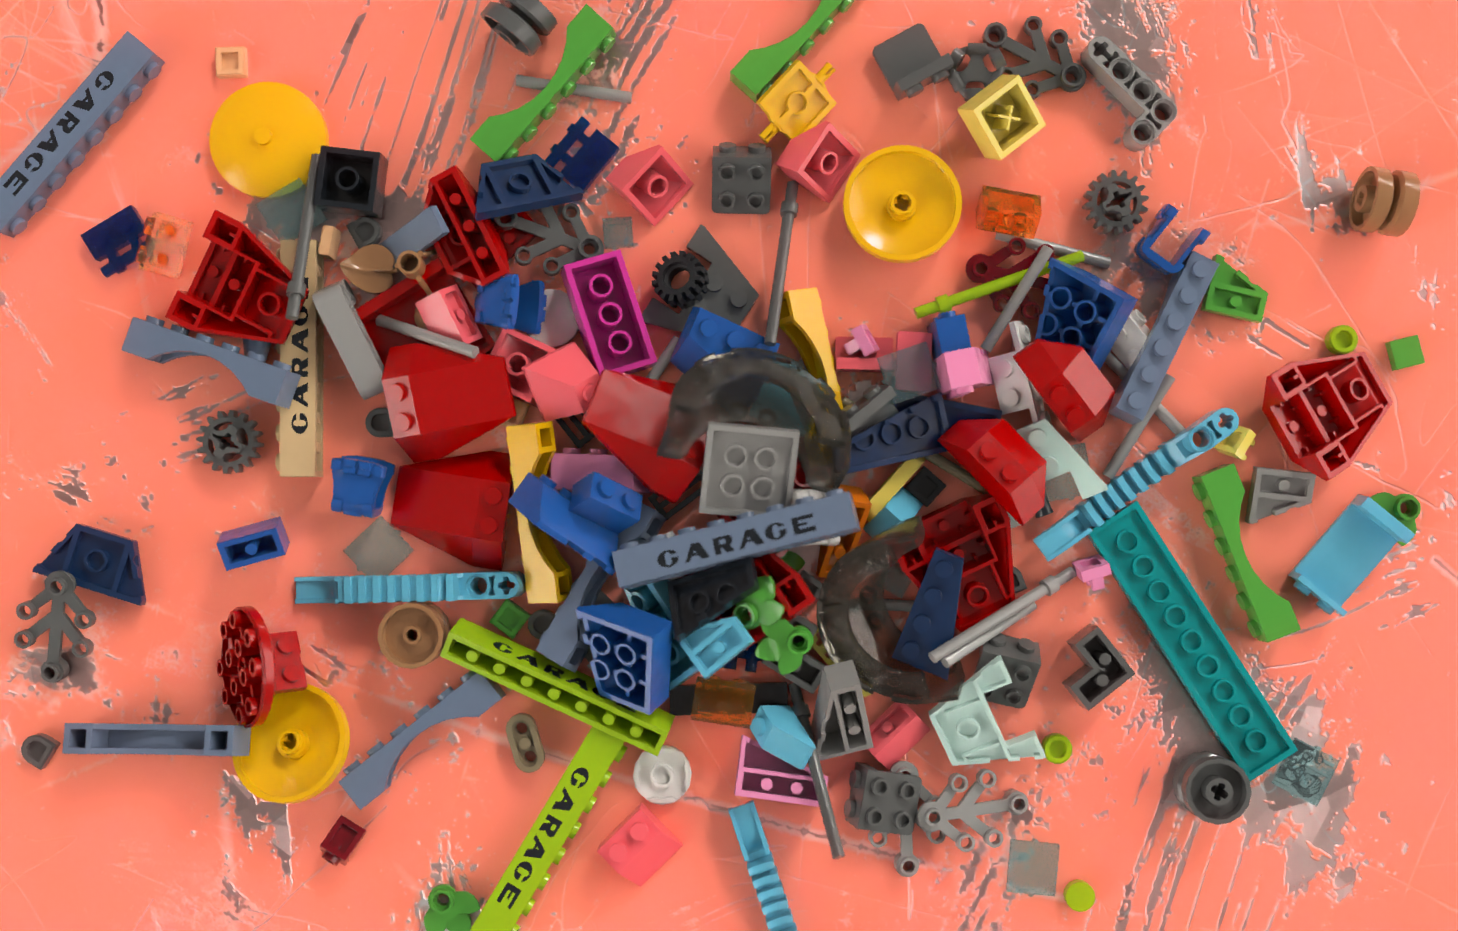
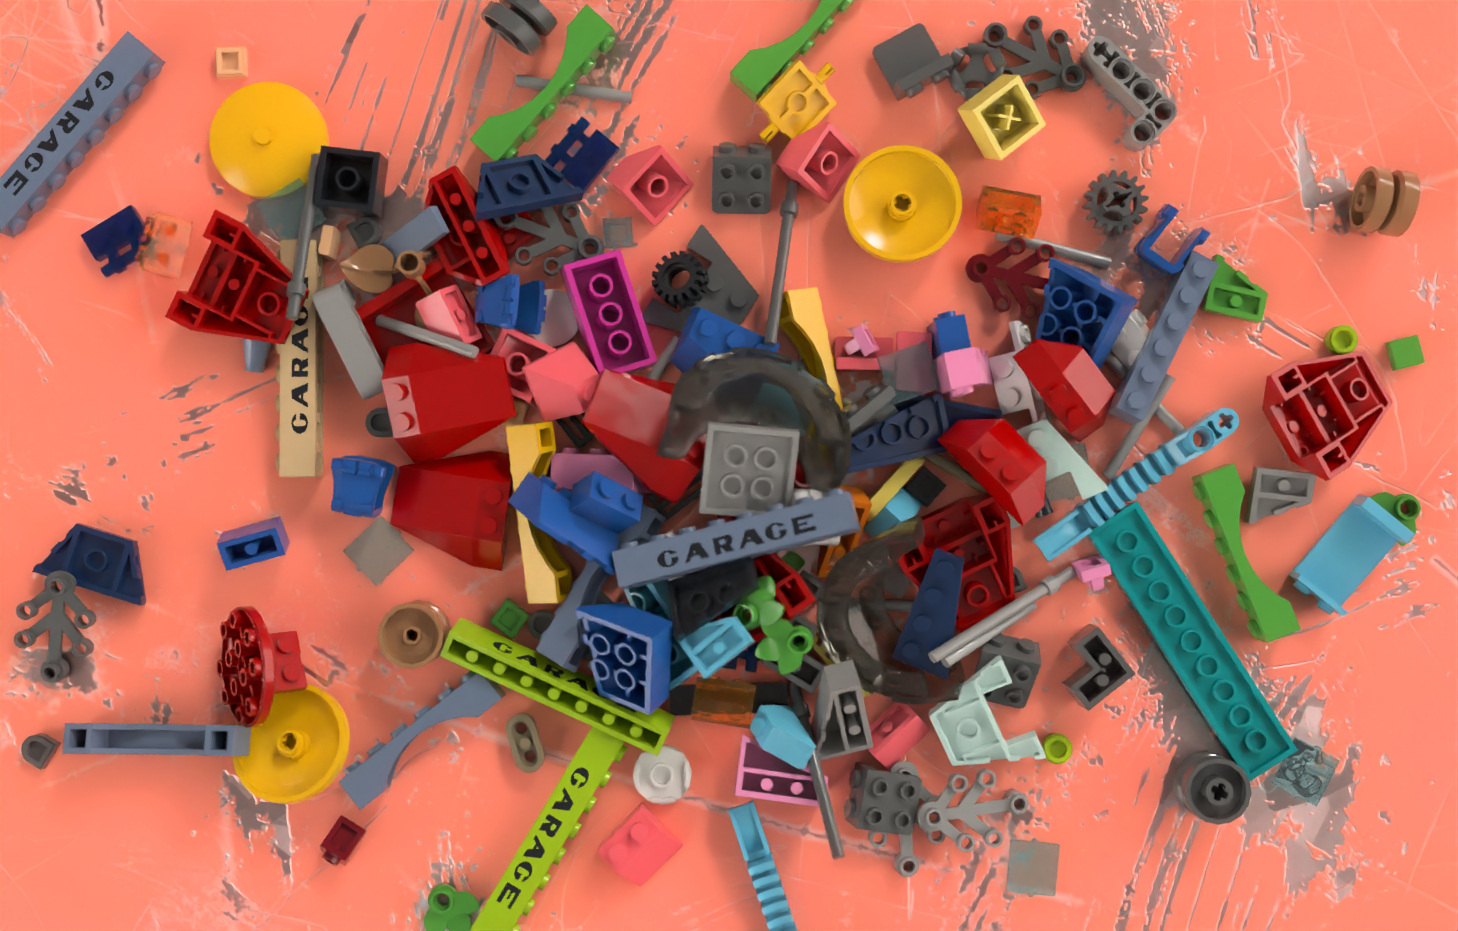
(223, 451): dark grey gear -> none
(261, 380): sand blue arch -> none
(408, 587): medium azure piece -> none
(945, 303): lime bar -> none
(1017, 298): light grey bar -> none
(1079, 895): lime tile -> none
(1237, 443): light yellow tile -> none

